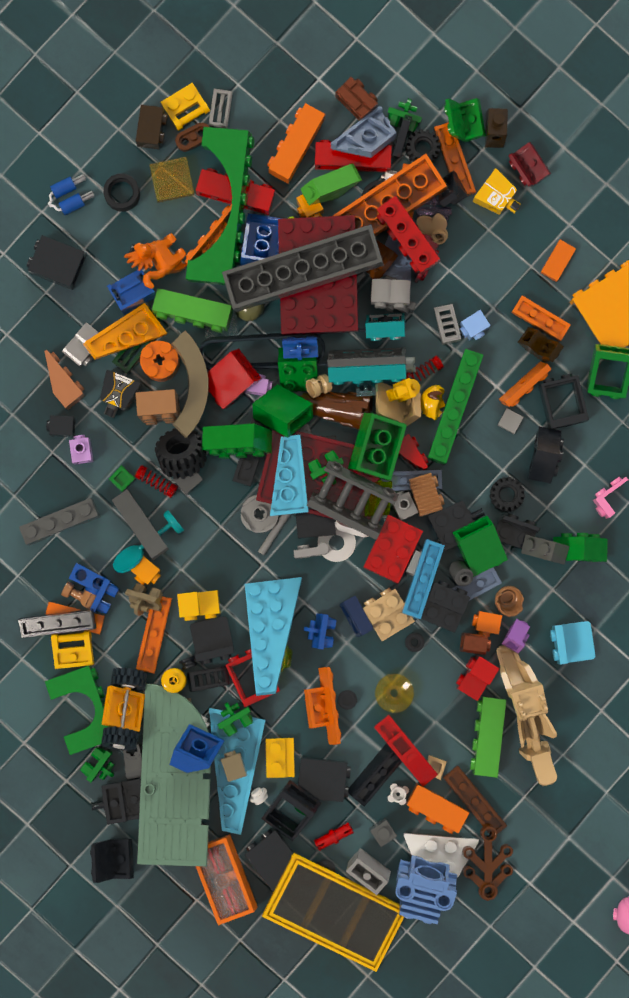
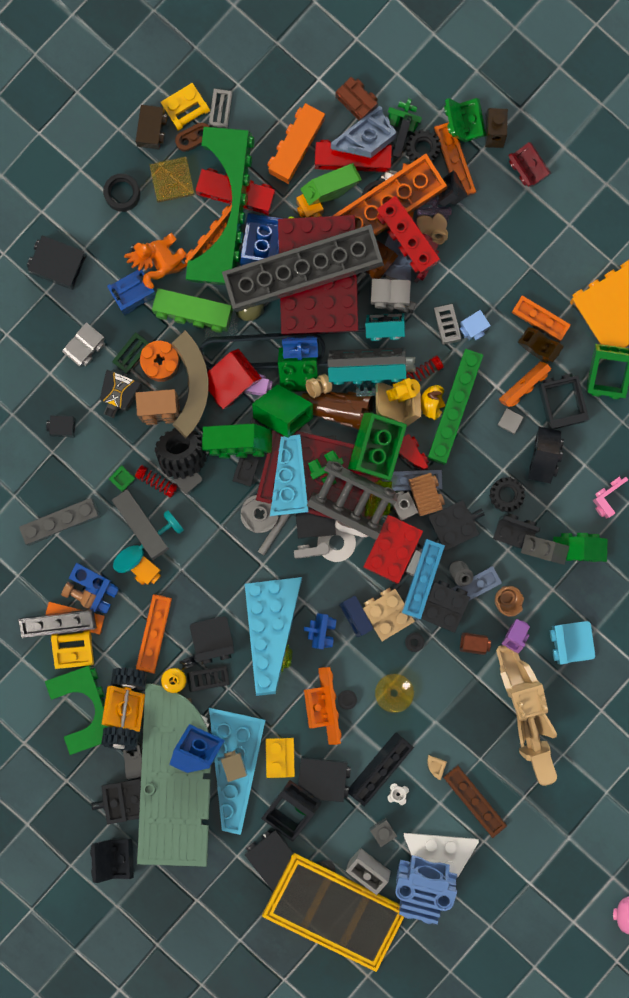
(63, 386): nougat slope -> none
(64, 187): blue piece -> none
(81, 450): lavender brick -> none
(92, 771): green hips -> none
(129, 331): light orange wing -> none
(143, 602): dark tan hips -> none
(198, 604): yellow brick -> none
(226, 882): clear brick -> none
(227, 724): green hips -> none
(245, 700): red window -> none
(258, 795): white plate -> none
(333, 836): red pin -> none
(405, 750): red slope -> none
(437, 809): orange brick -> none
(477, 677): red brick -> none
(480, 545): green brick -> none
(487, 623): orange brick -> none
(488, 865): reddish brown plant -> none
(489, 736): bright green brick -> none
(497, 194): yellow torso -> none
(558, 260): orange tile -> none

